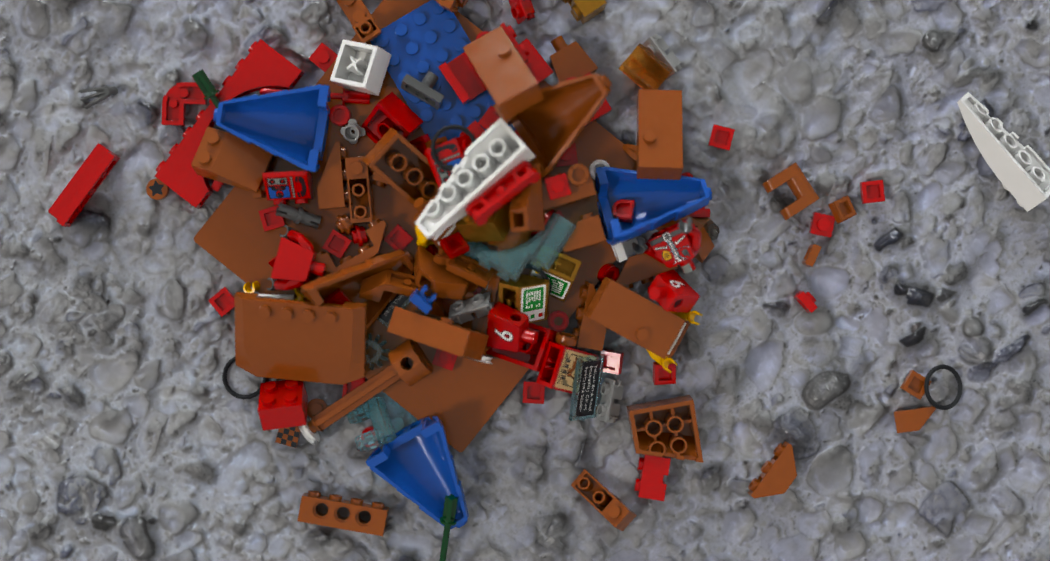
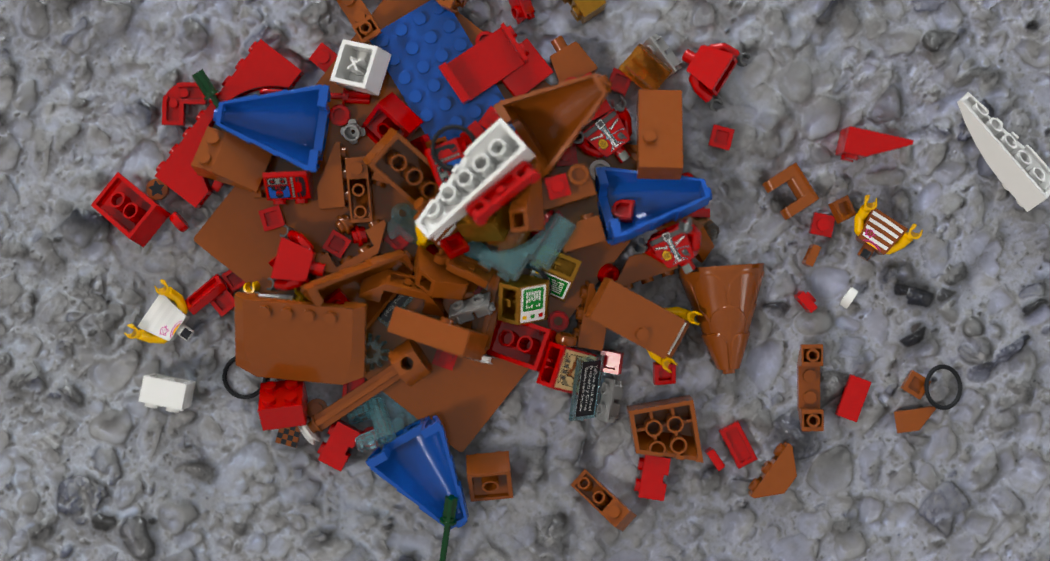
(83, 185): red panel -> none
(101, 92): dark grey piece -> none
(130, 210): none -> red slope
(164, 318): none -> torso
(166, 392): none -> white brick
(179, 222): none -> red tile
(205, 294): none -> red tile
(232, 281): none -> red tile
(298, 215): dark grey pin -> none
(309, 513): dark orange brick -> none
(336, 449): none -> red brick
(402, 226): none -> clear light blue plate
(421, 300): blue tile -> none
(424, 89): dark grey tile -> none
(489, 476): none -> dark orange slope
(503, 73): dark orange brick -> none
(509, 328): red torso -> none
(533, 392): red plate -> none
(608, 134): none -> torso
(619, 82): none -> red tile
(624, 250): white panel -> none
(672, 292): red torso -> none
(711, 69): none -> red torso
(714, 458): none -> red tile
(727, 302): none -> dark orange cone
(738, 444): none -> red tile
(808, 387): none -> dark orange slope
(848, 297): none -> white tile
(853, 398): none -> red tile
(861, 143): none -> red slope
(872, 191): red plate -> none
(880, 232): none -> torso

